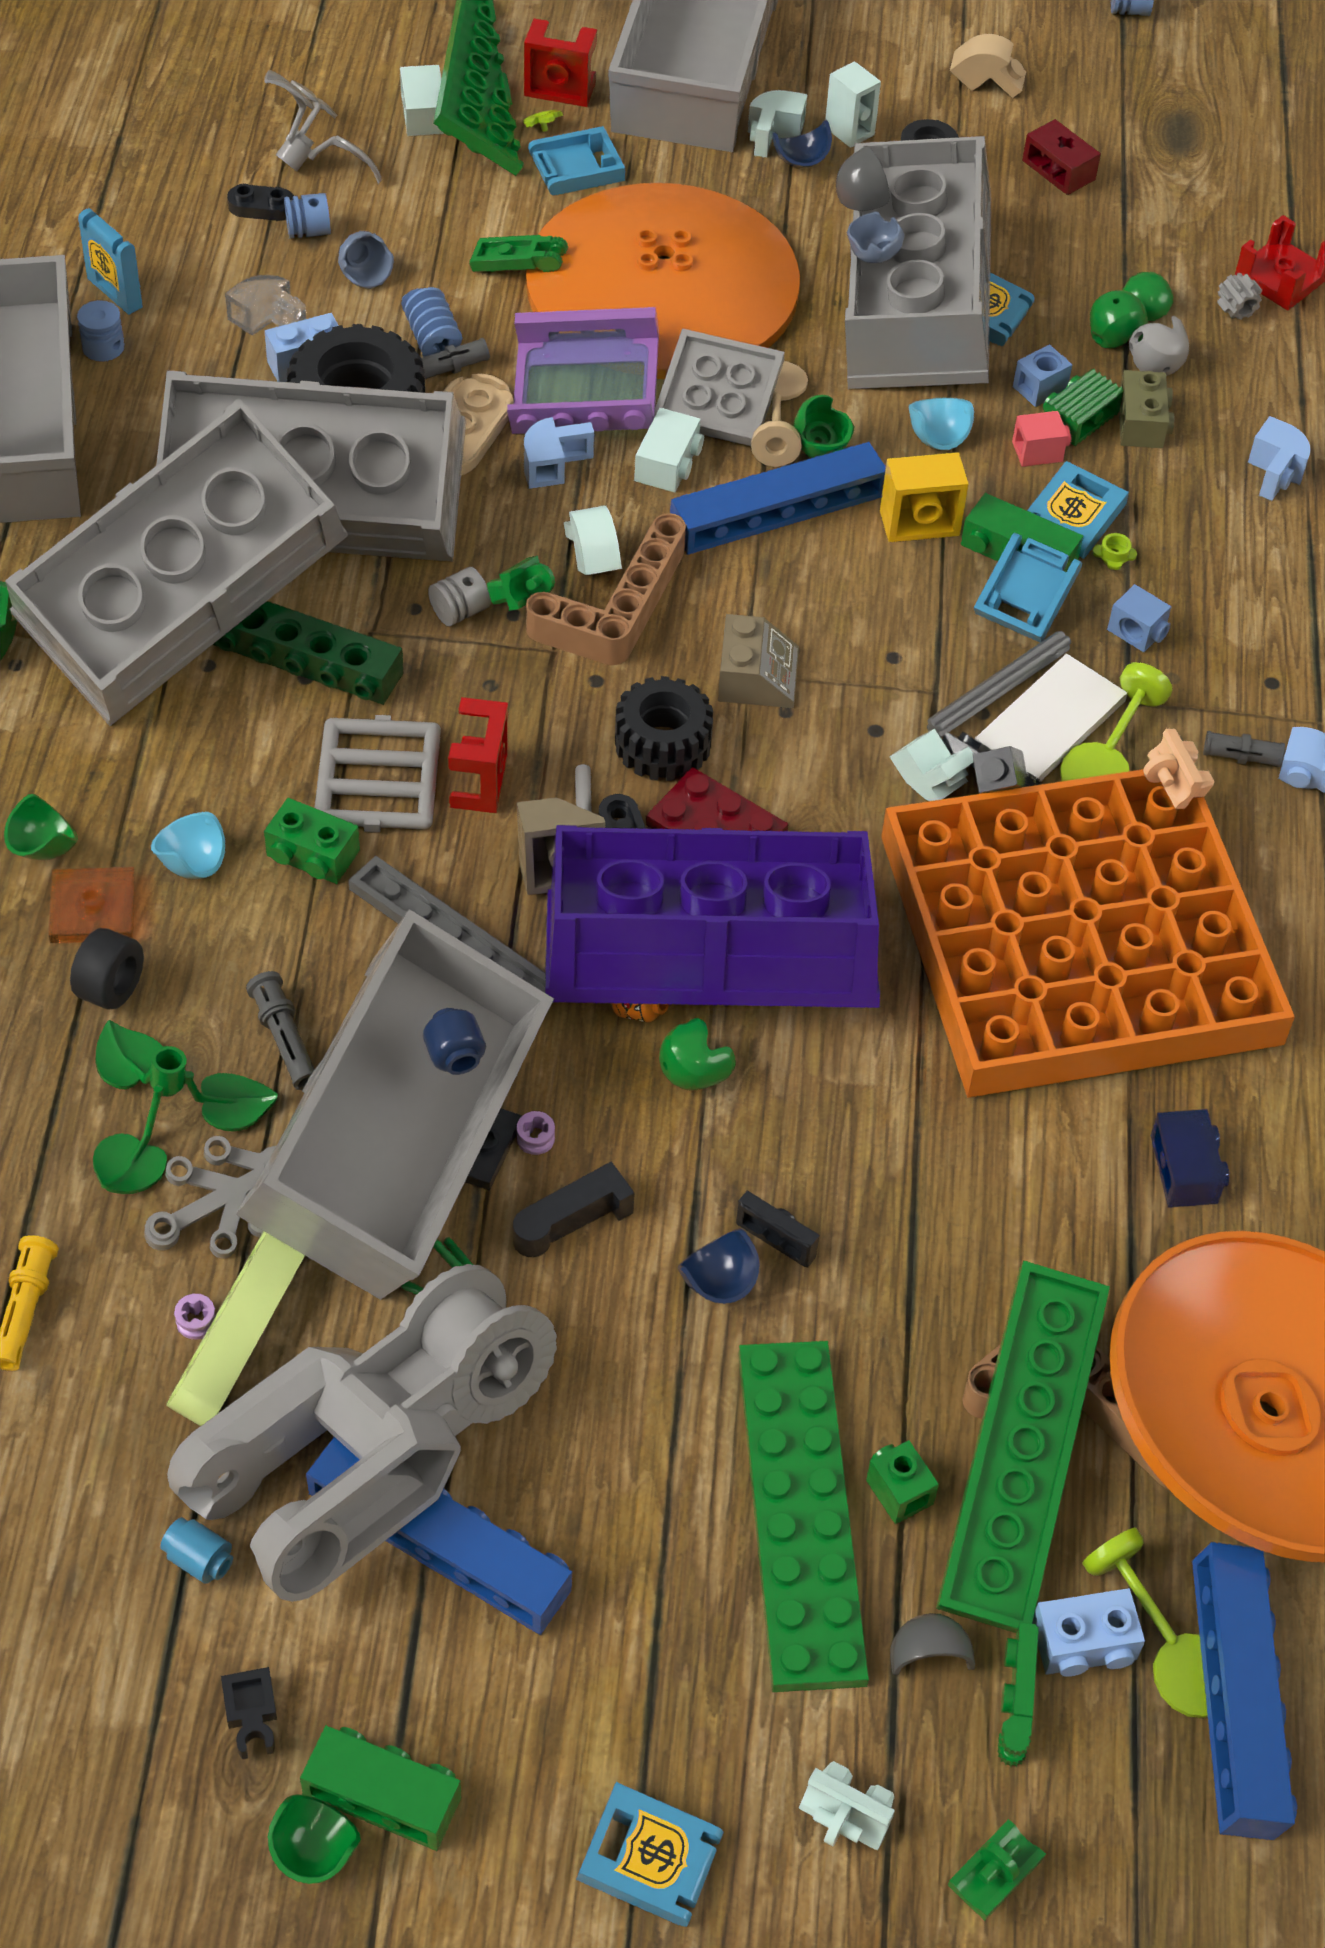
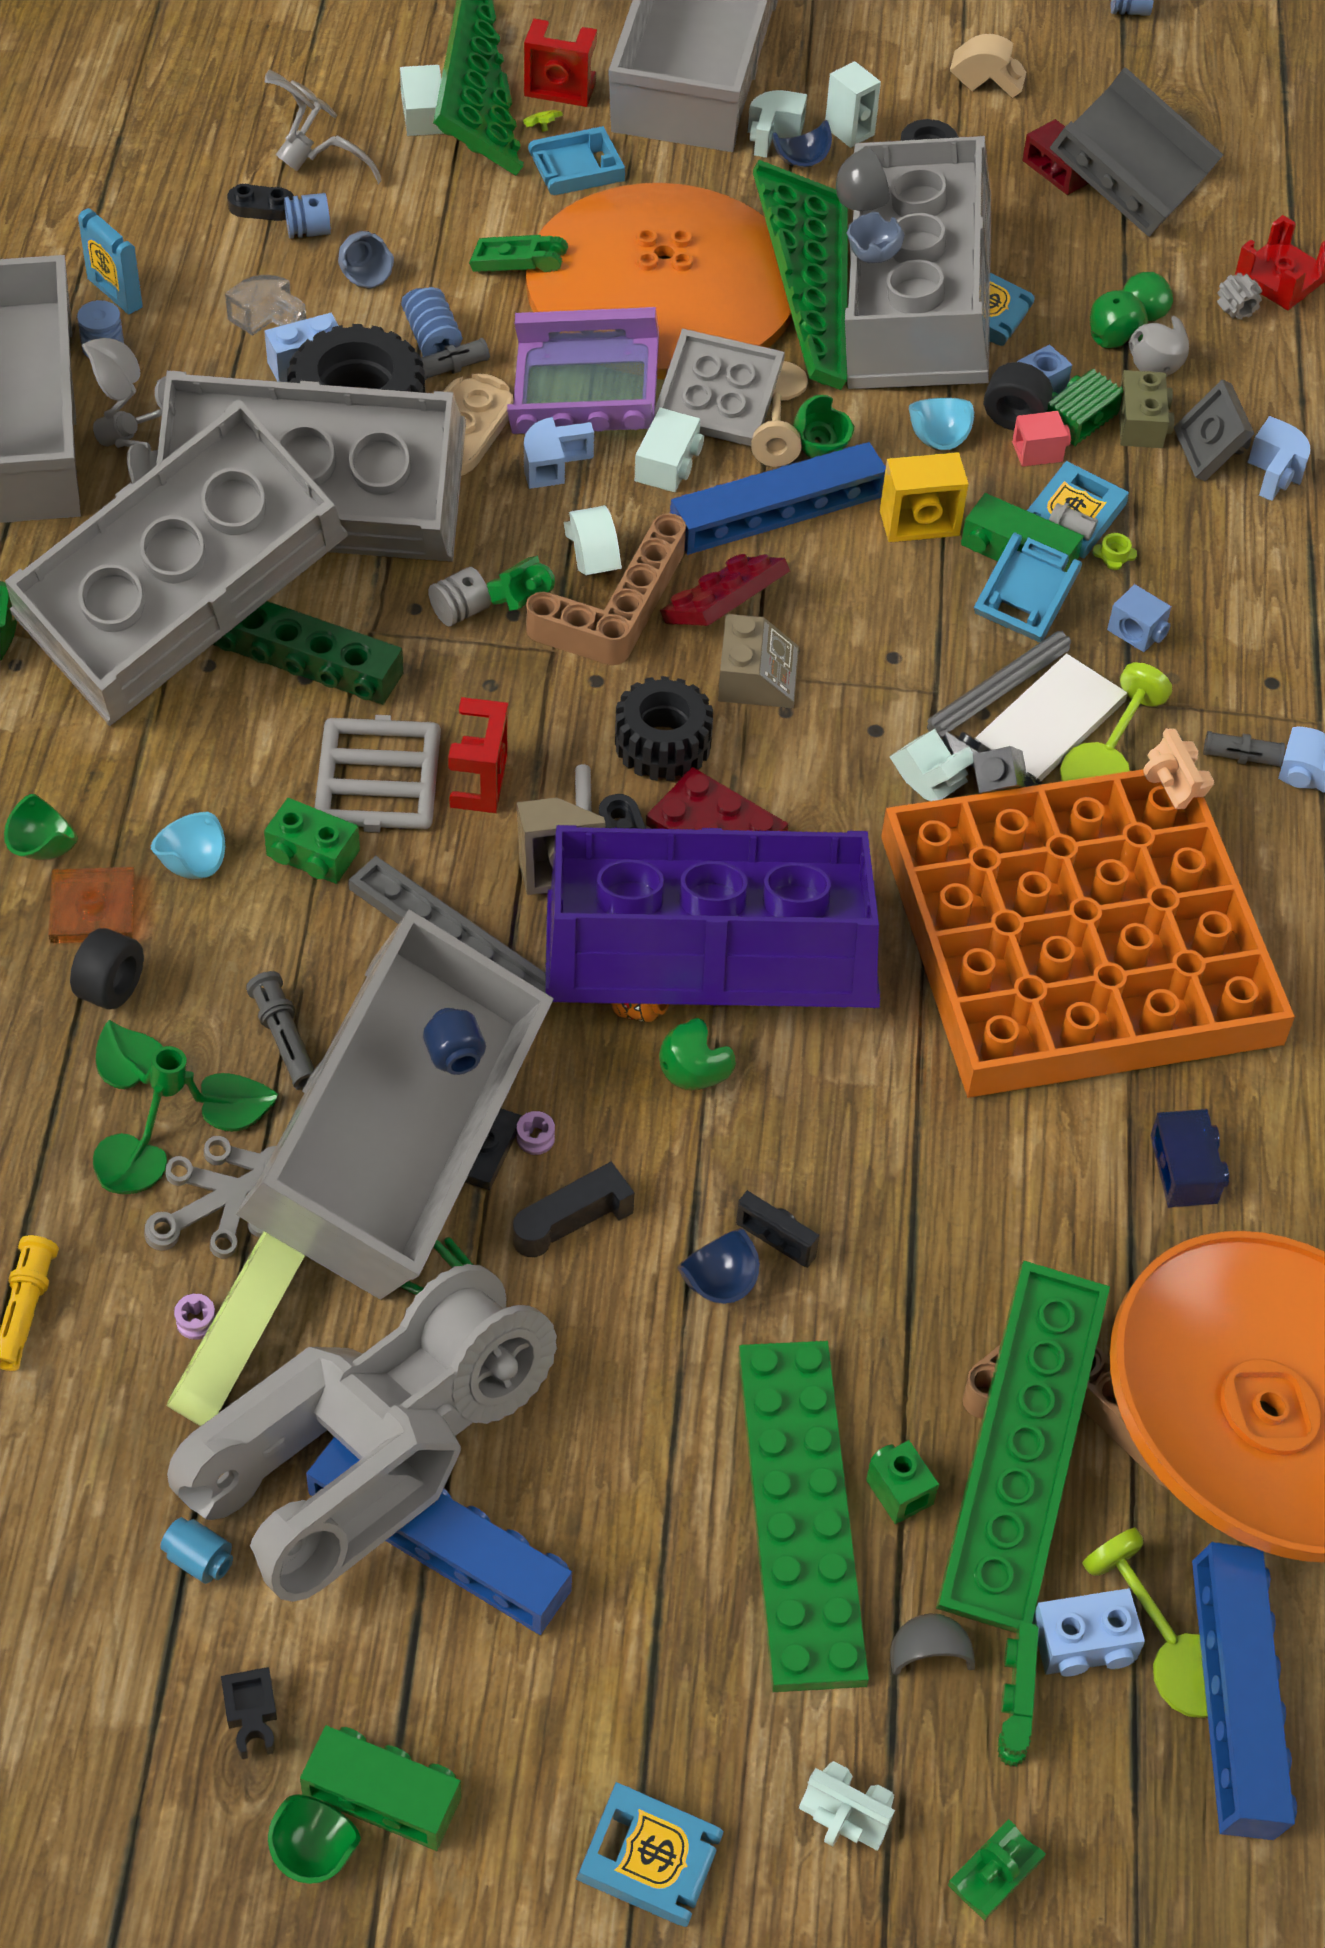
(116, 372): none -> light grey plant
(724, 590): none -> dark red plate
(812, 257): none -> green wing
(1016, 391): none -> black tyre
(1074, 520): none -> light grey pin
(1136, 152): none -> dark grey panel
(1214, 430): none -> dark grey tile

